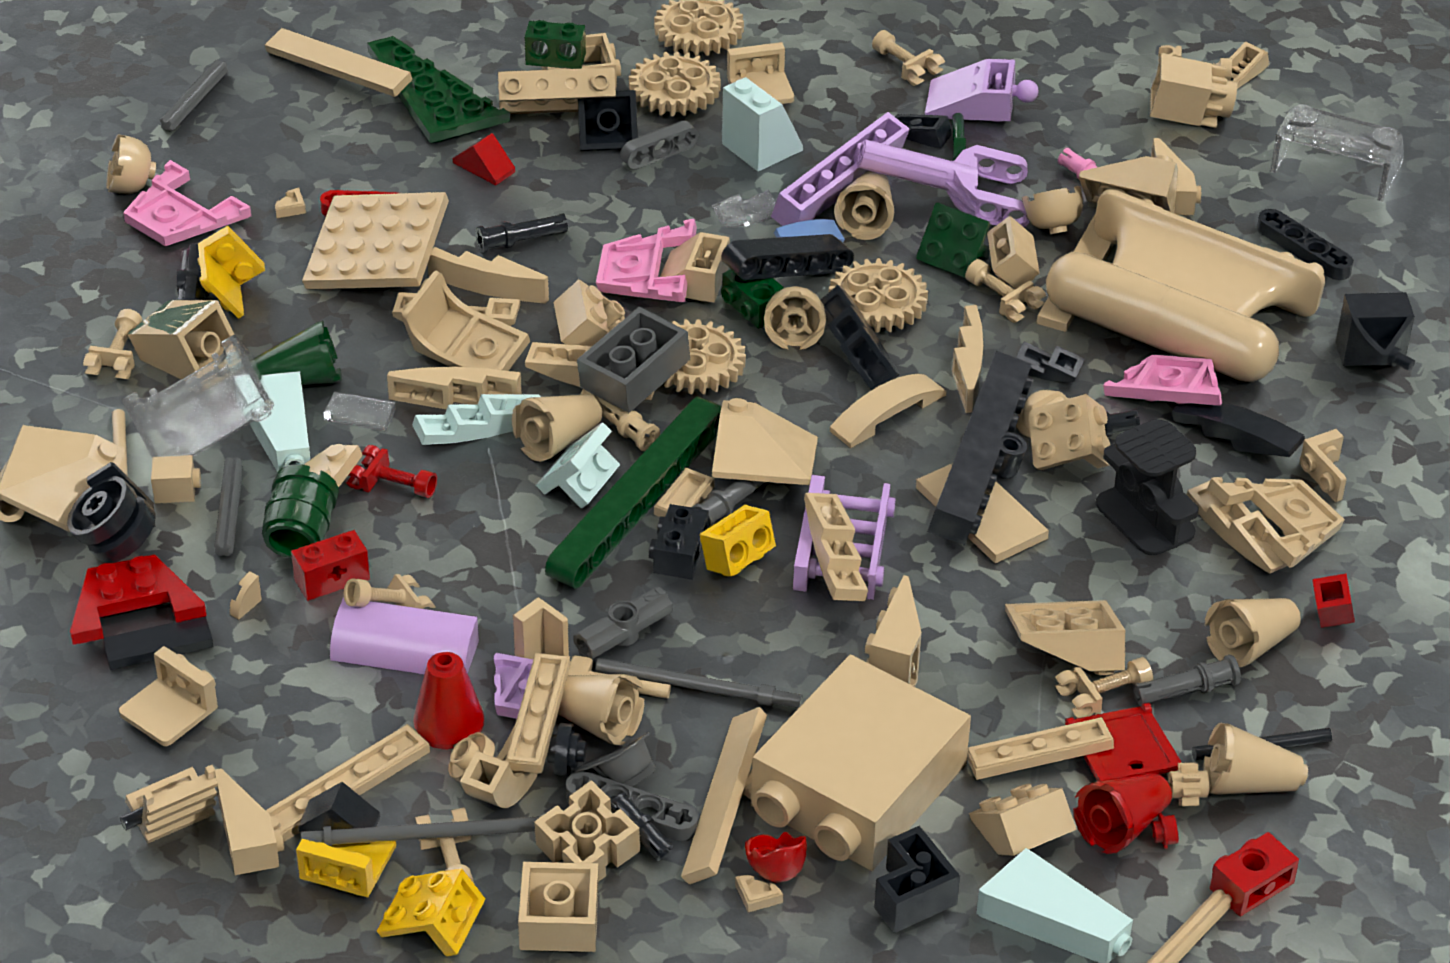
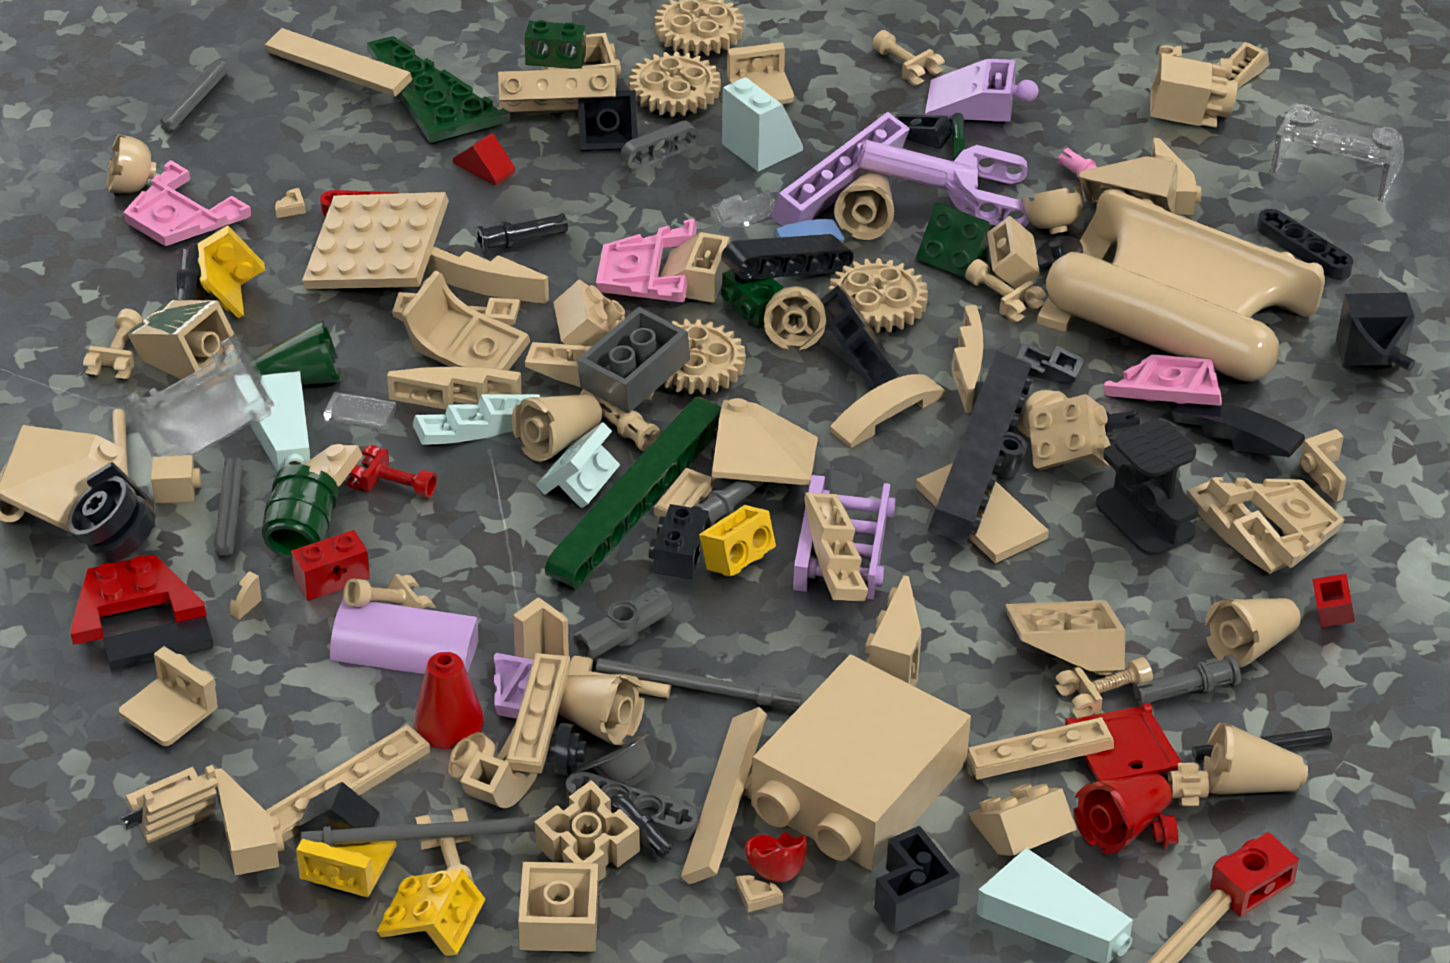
(1056, 248): none -> black piece

